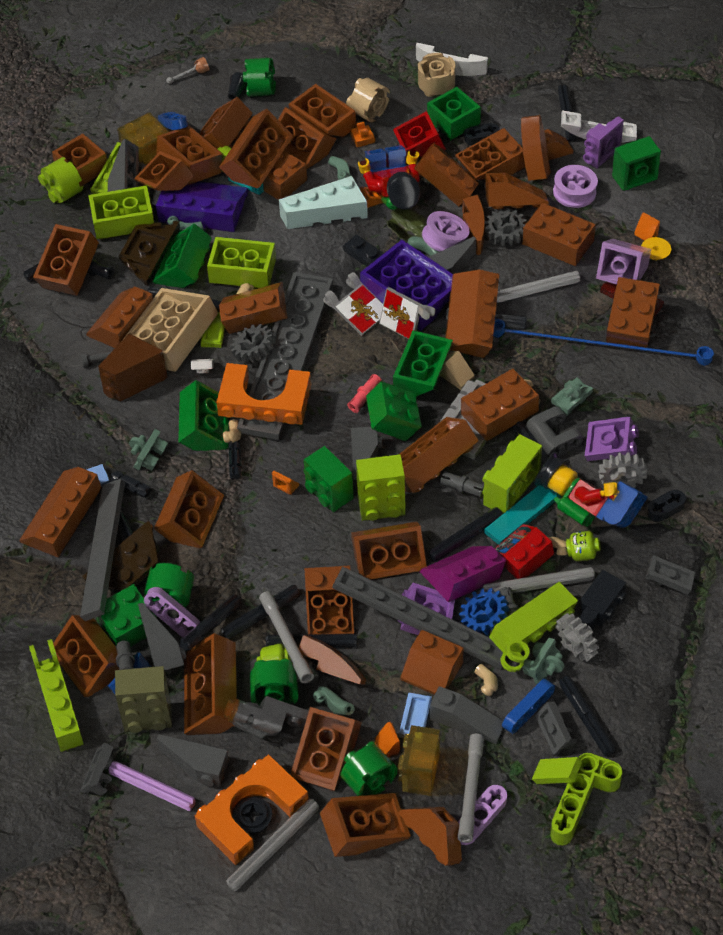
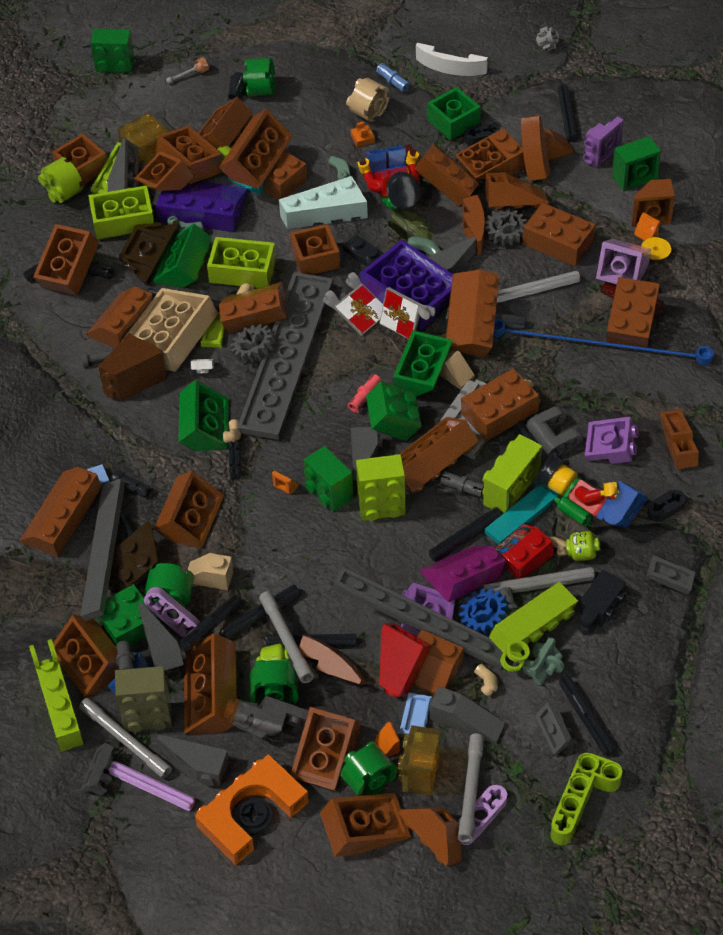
(112, 50): none -> green brick
(152, 760): none -> light grey piece
(154, 443): sand green hips -> none
(173, 120): blue beam -> none
(212, 571): none -> tan slope
(273, 844): light grey axle -> none
(285, 408): orange arch -> none
(308, 141): dark orange slope -> none
(315, 250): none -> dark orange brick
(325, 111): dark orange slope -> none
(327, 608): dark orange slope -> none
(333, 701): sand green arm -> none
(371, 197): orange slope -> none
(389, 550): dark orange slope -> none
(393, 77): none -> medium blue pin
(400, 659): none -> red slope
(418, 135): red slope -> none
(436, 74): tan brick -> none
(442, 222): lavender wheel -> none
(528, 706): blue beam -> none
(547, 38): none -> light grey gear
(557, 770): lime tile -> none
(571, 395): sand green hips -> none
(572, 123): white slope -> none
(576, 178): lavender wheel -> none
(577, 637): light grey gear -> none
(623, 468): light grey gear -> none
(655, 200): none -> dark orange slope
(679, 439): none -> dark orange slope

